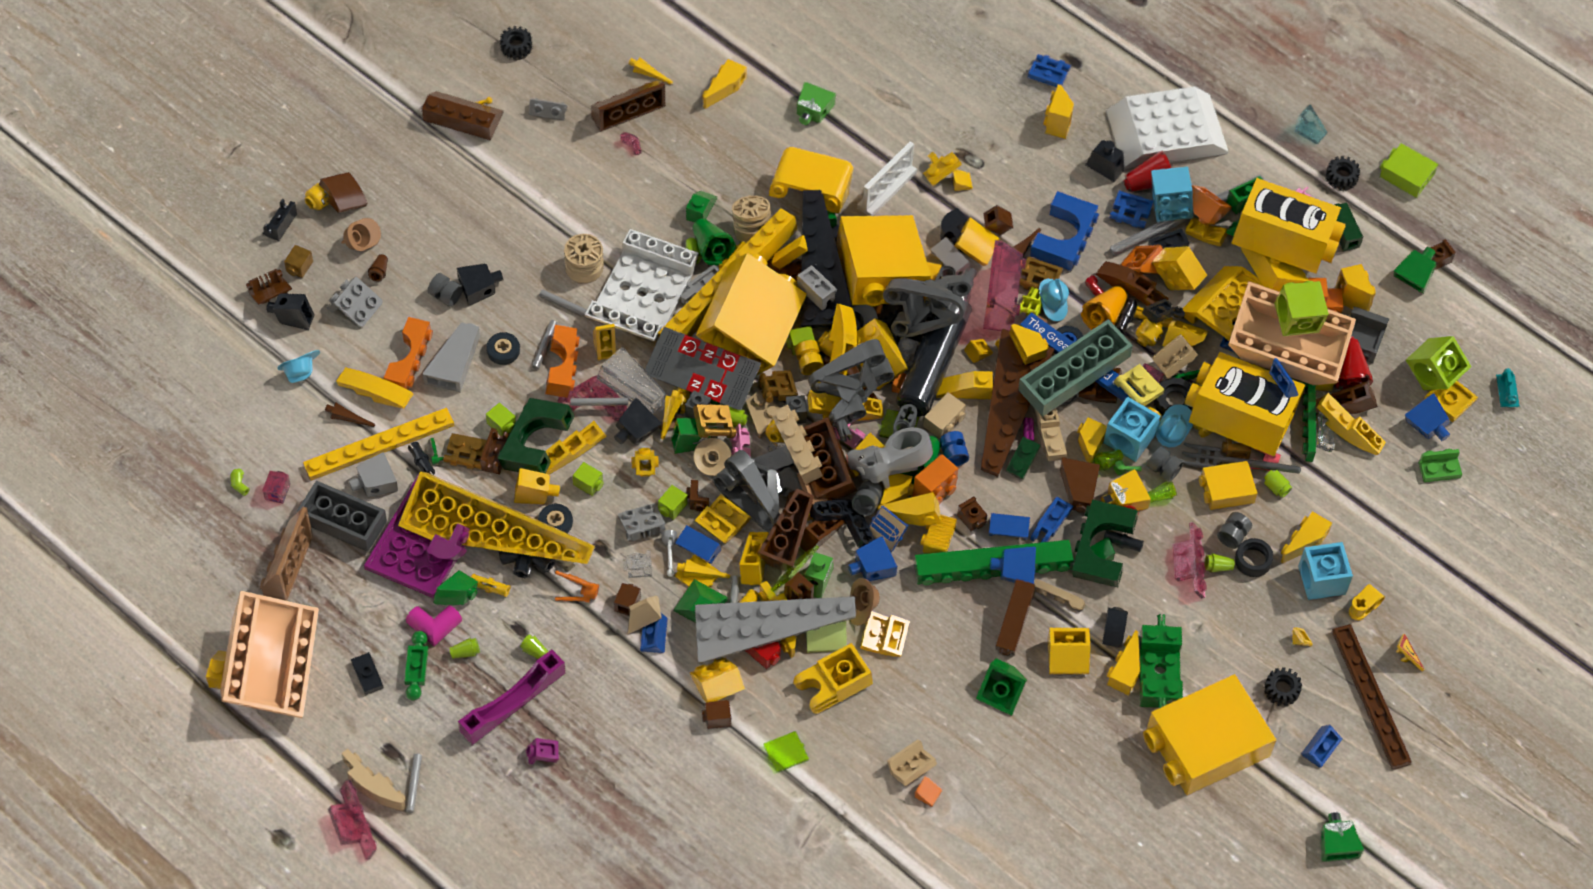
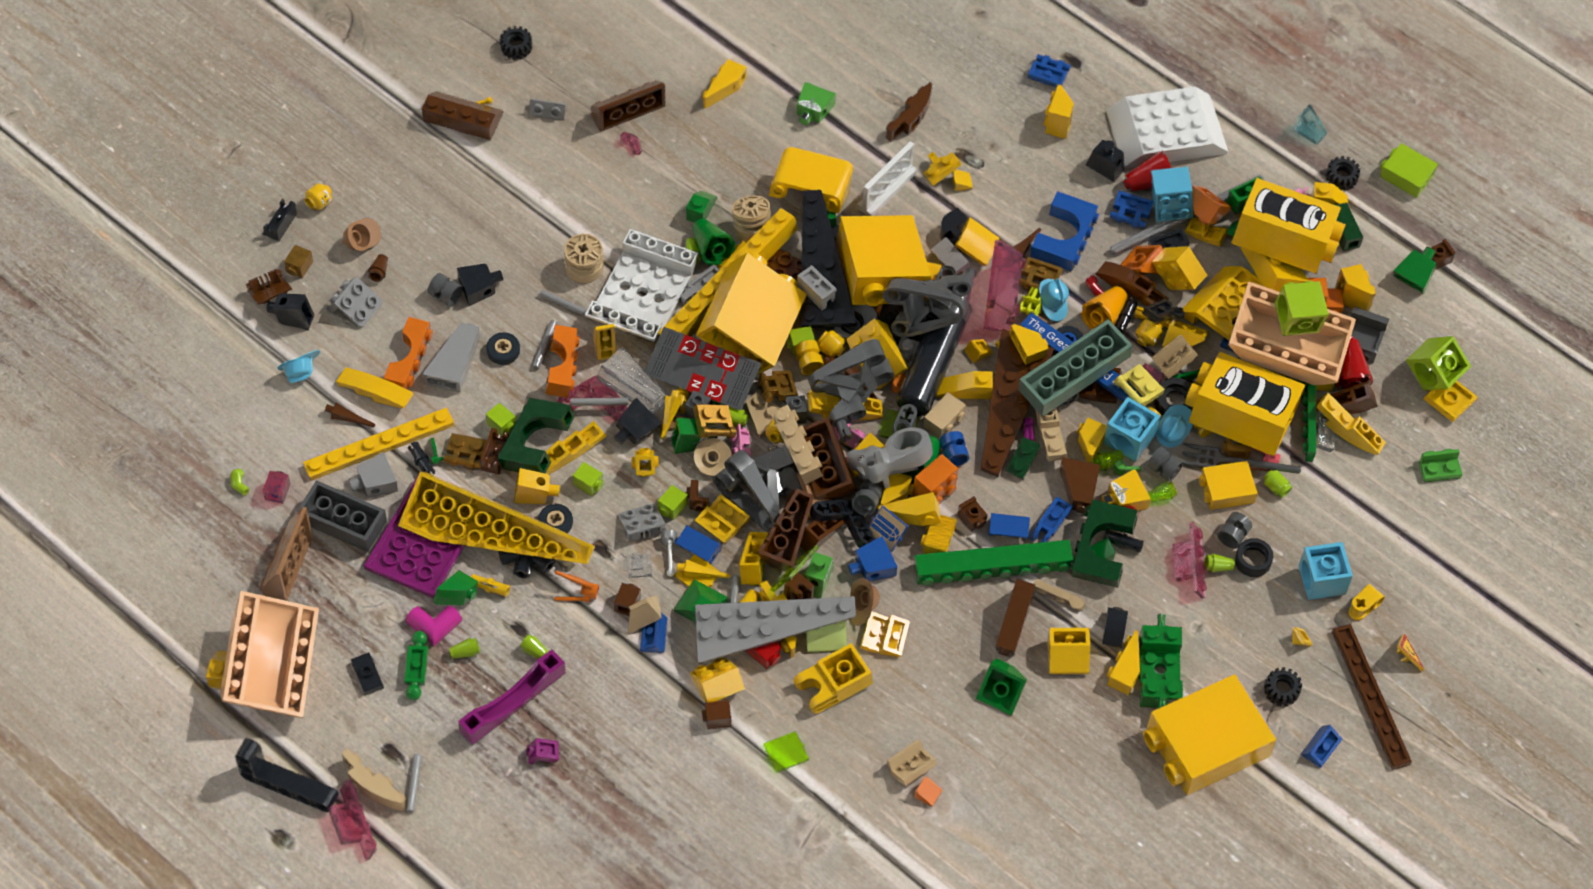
(281, 780): none -> black beam
(343, 192): reddish brown slope -> none
(450, 549): magenta brick -> none
(642, 67): yellow piece -> none
(790, 252): yellow slope -> none
(843, 332): yellow slope -> none
(913, 115): none -> reddish brown slope
(998, 220): reddish brown brick -> none
(1016, 564): blue torso -> none
(1283, 379): blue slope -> none
(1312, 533): yellow slope -> none
(1328, 193): none -> yellow slope
(1339, 840): green torso -> none
(1429, 418): blue torso -> none
(1507, 389): teal hinge -> none

